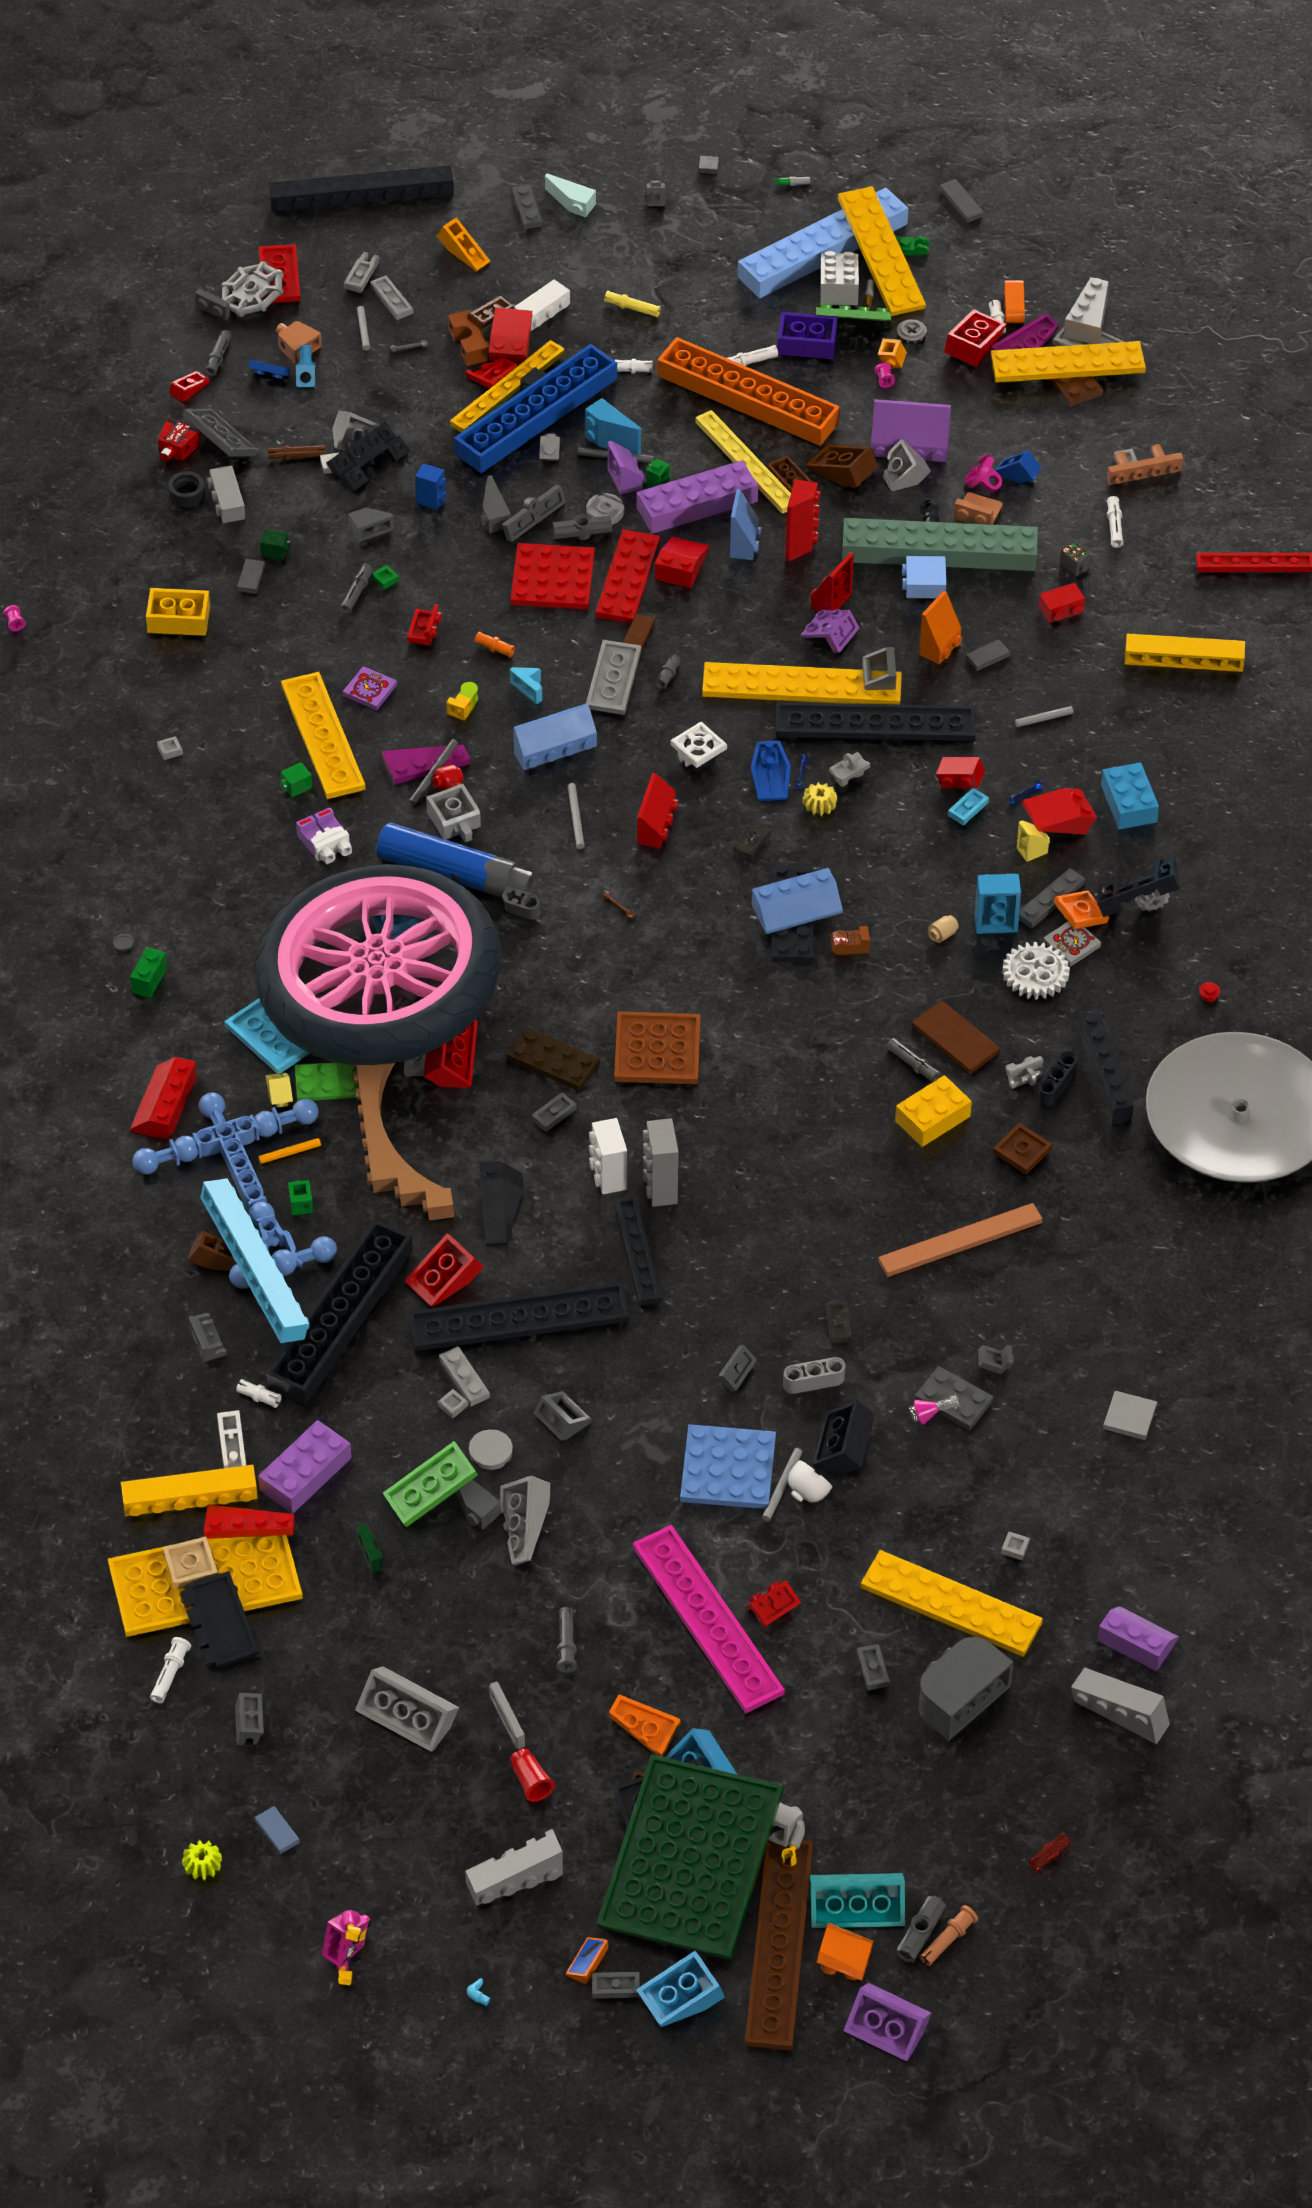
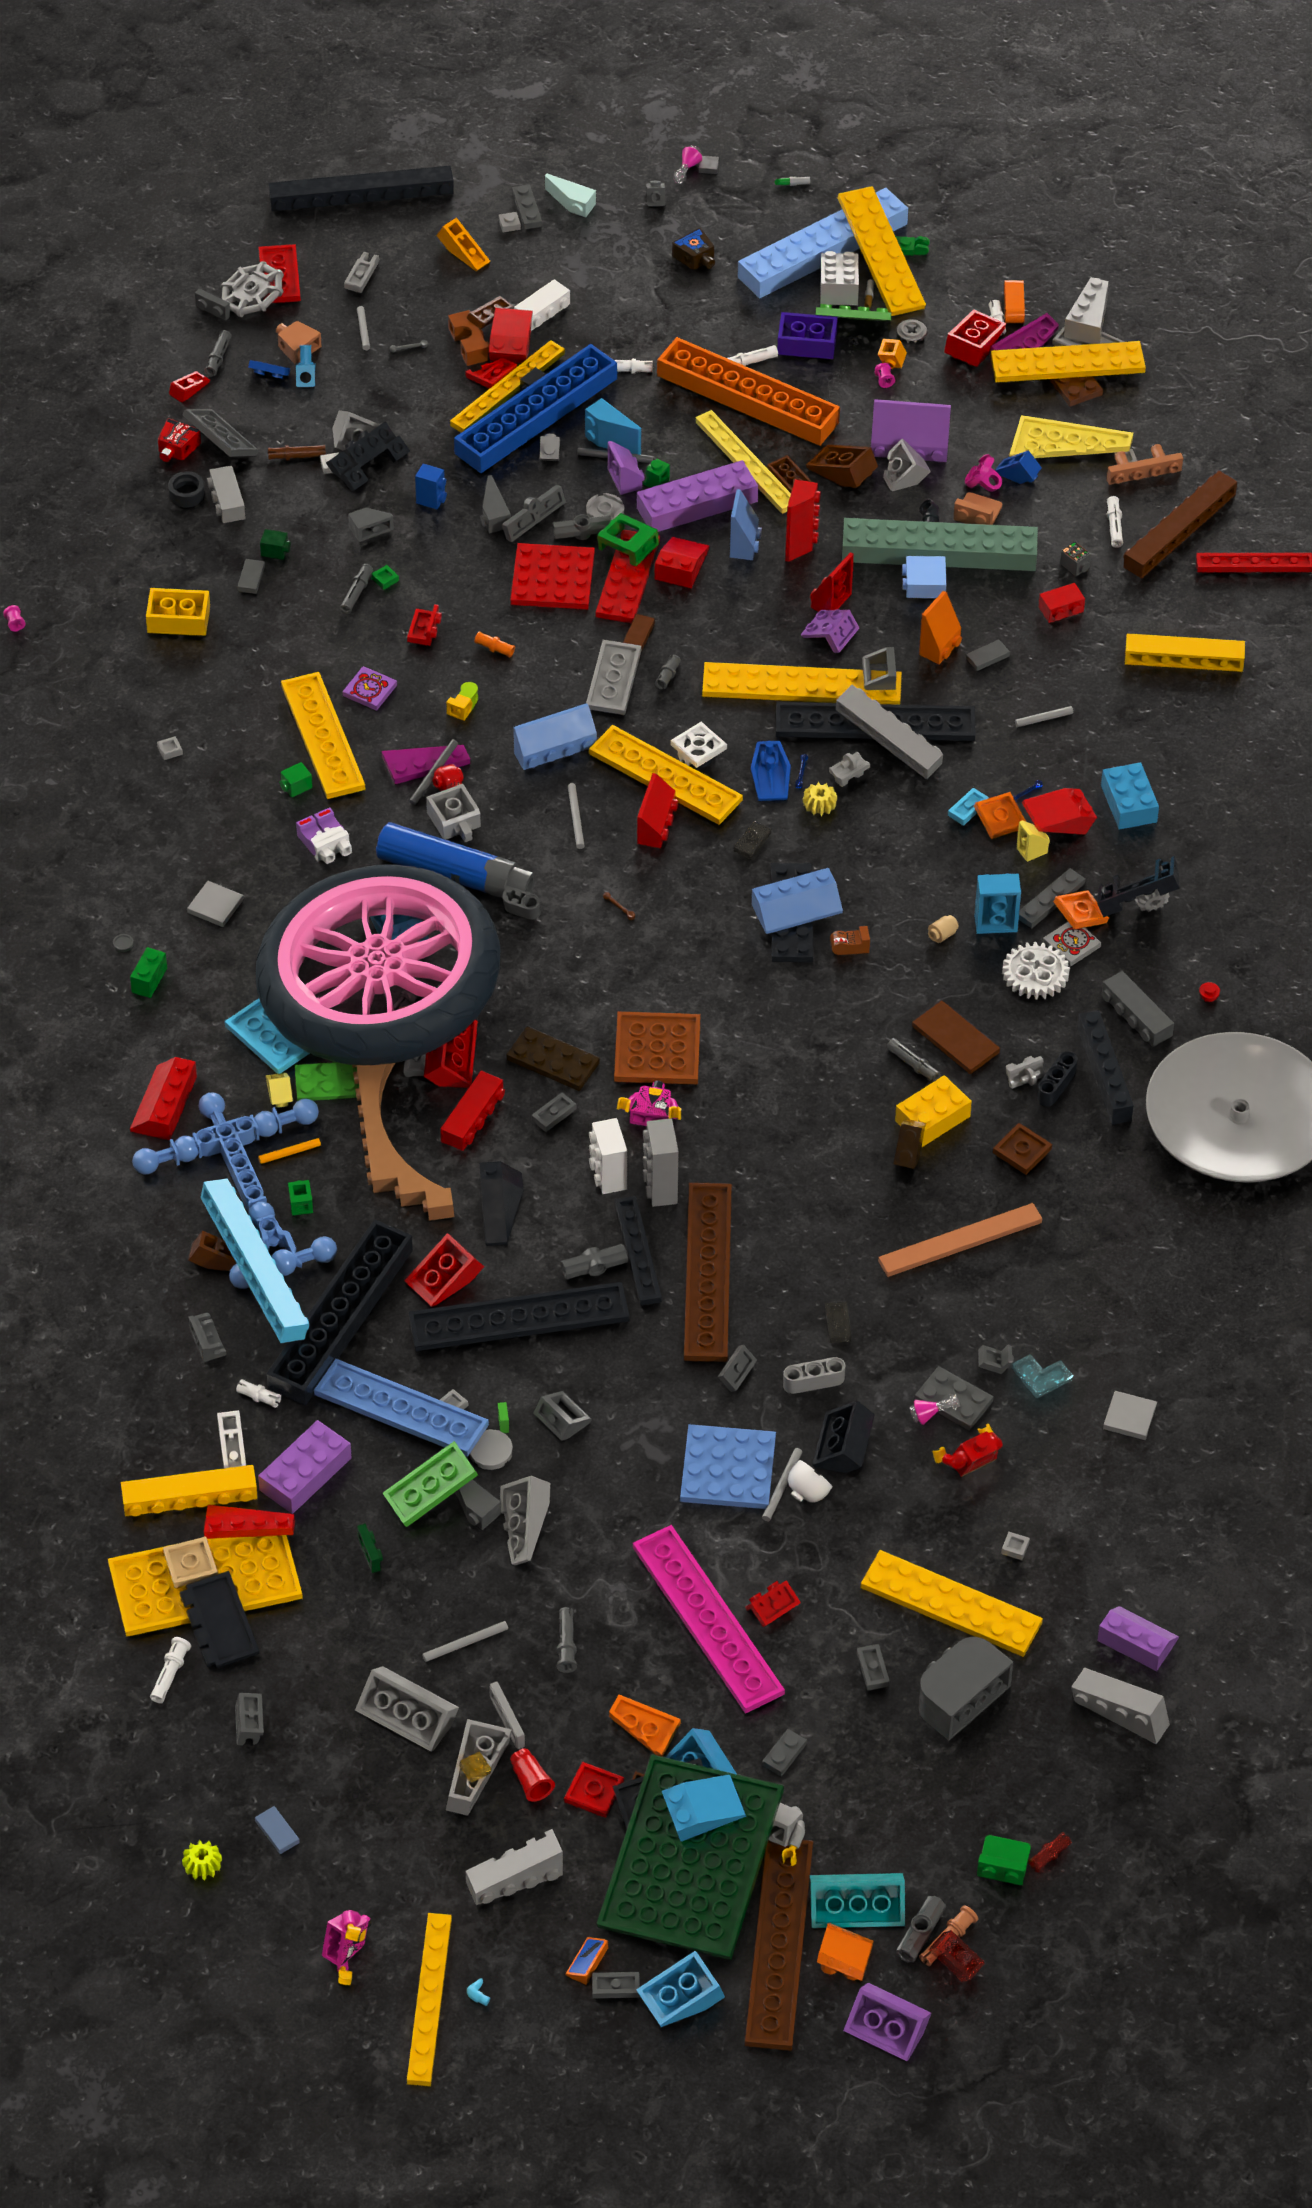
(215, 903): none -> light grey tile
(391, 297): light grey tile -> none
(400, 1406): none -> medium blue plate
(429, 1999): none -> yellow plate
(464, 1376): light grey plate -> none
(467, 1640): none -> light grey bar
(472, 1111): none -> red brick
(475, 1767): none -> clear yellow plate
(491, 1743): none -> light grey wedge
(503, 1417): none -> bright green tile
(509, 222): none -> light grey plate
(528, 682): medium azure slope -> none
(593, 1789): none -> red tile
(594, 1261): none -> dark grey piece
(624, 301): light yellow pin -> none
(638, 546): none -> green window
(650, 1104): none -> torso
(690, 157): none -> piece
(691, 786): none -> yellow plate
(694, 250): none -> dark brown torso
(703, 1805): none -> dark azure slope
(708, 1272): none -> reddish brown plate
(784, 1752): none -> dark grey plate
(889, 731): none -> light grey brick
(909, 1143): none -> dark brown brick
(956, 1956): none -> clear red brick
(960, 772): red brick -> none
(961, 200): dark grey tile -> none
(972, 1453): none -> red torso
(999, 814): none -> orange tile
(1003, 1859): none -> green bracket
(1041, 1380): none -> clear light blue plate
(1058, 438): none -> light yellow wing
(1137, 1009): none -> dark grey brick
(1179, 524): none -> reddish brown brick

